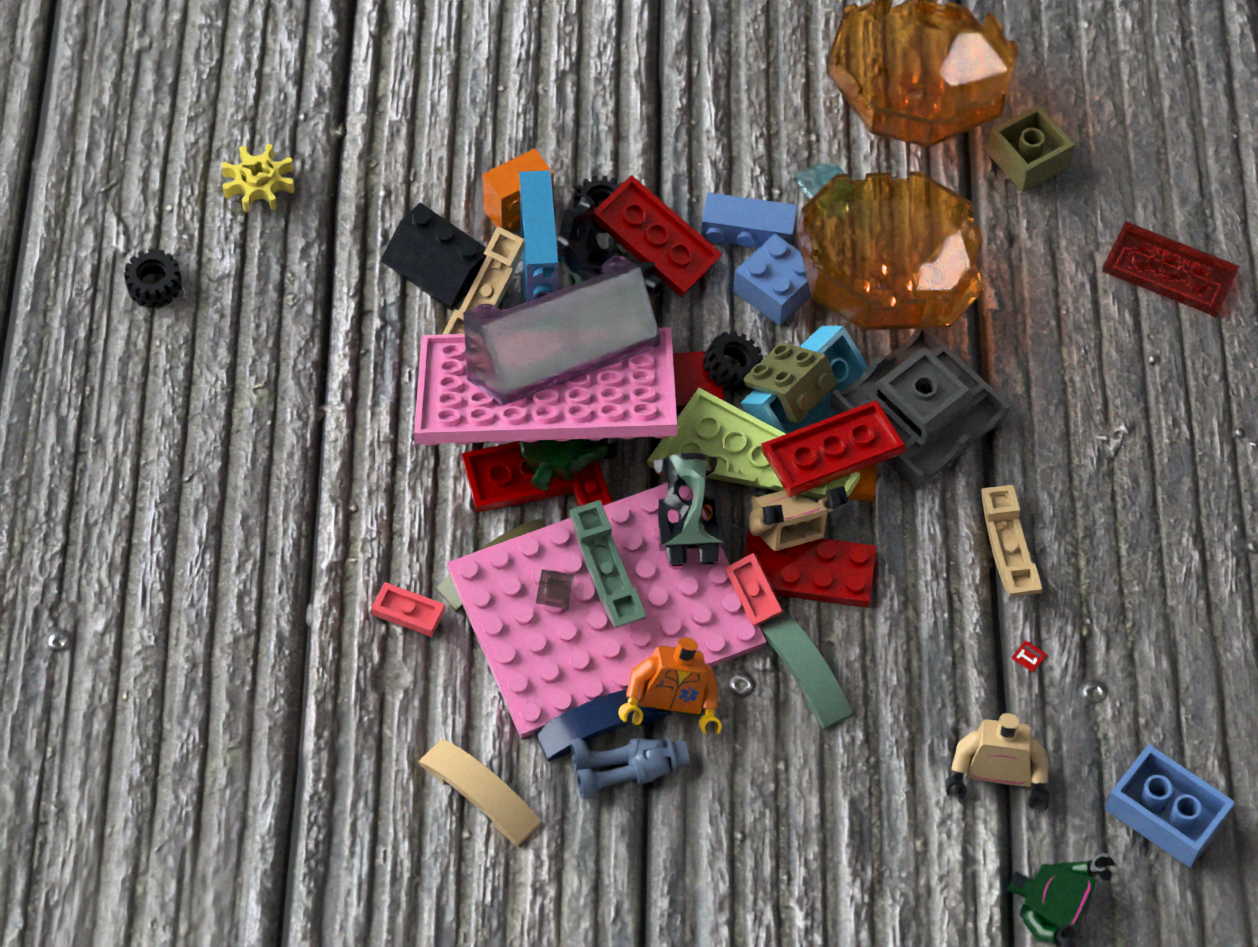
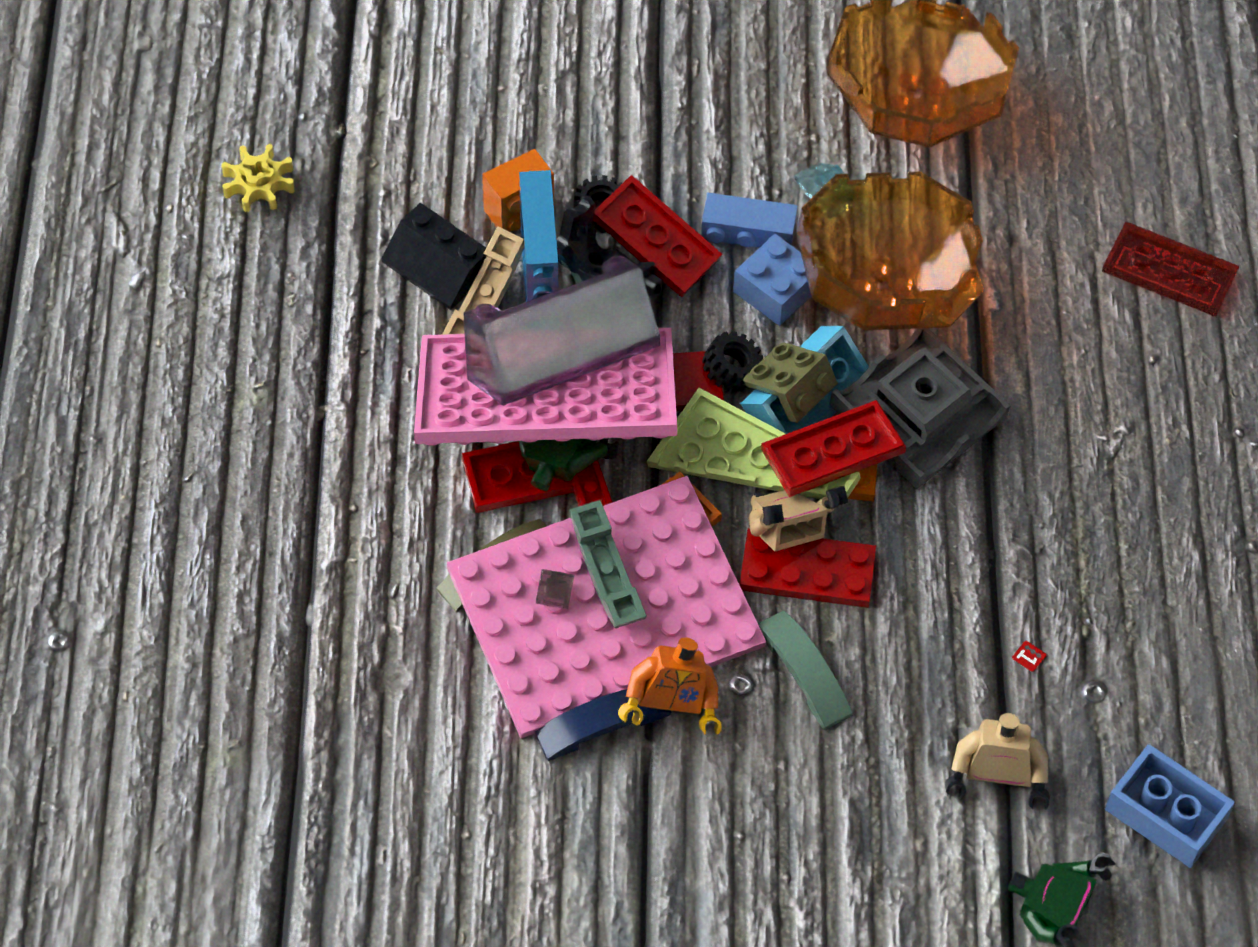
(148, 264): black tyre -> none
(408, 609): coral plate -> none
(483, 789): tan slope -> none
(645, 761): sand blue piece -> none
(691, 529): black hips -> none
(754, 590): coral plate -> none
(1008, 541): tan slope -> none
(1030, 148): olive brick -> none

